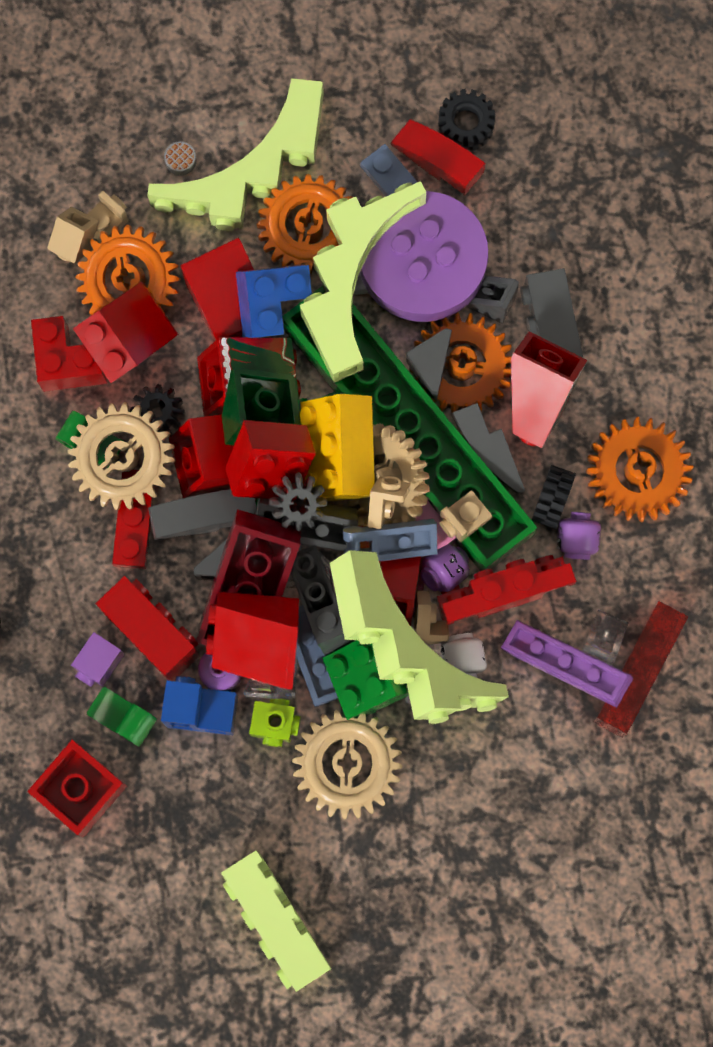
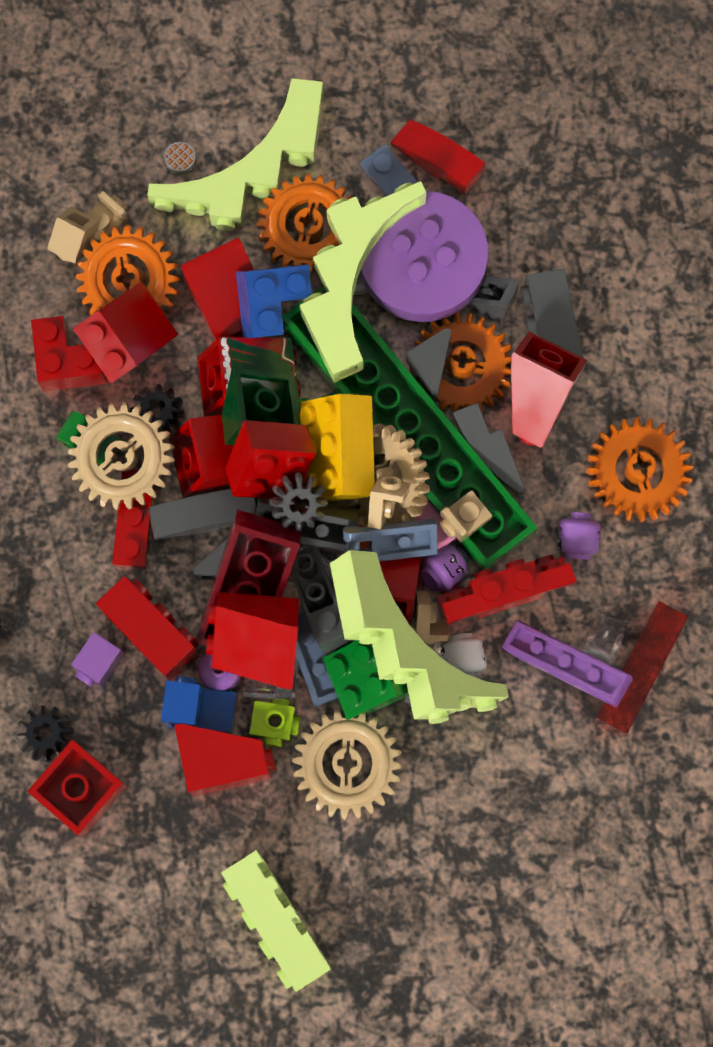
(42, 722): none -> black gear
(121, 716): green panel -> none
(221, 760): none -> red slope
(472, 103): black tyre -> none
(553, 496): black tyre -> none

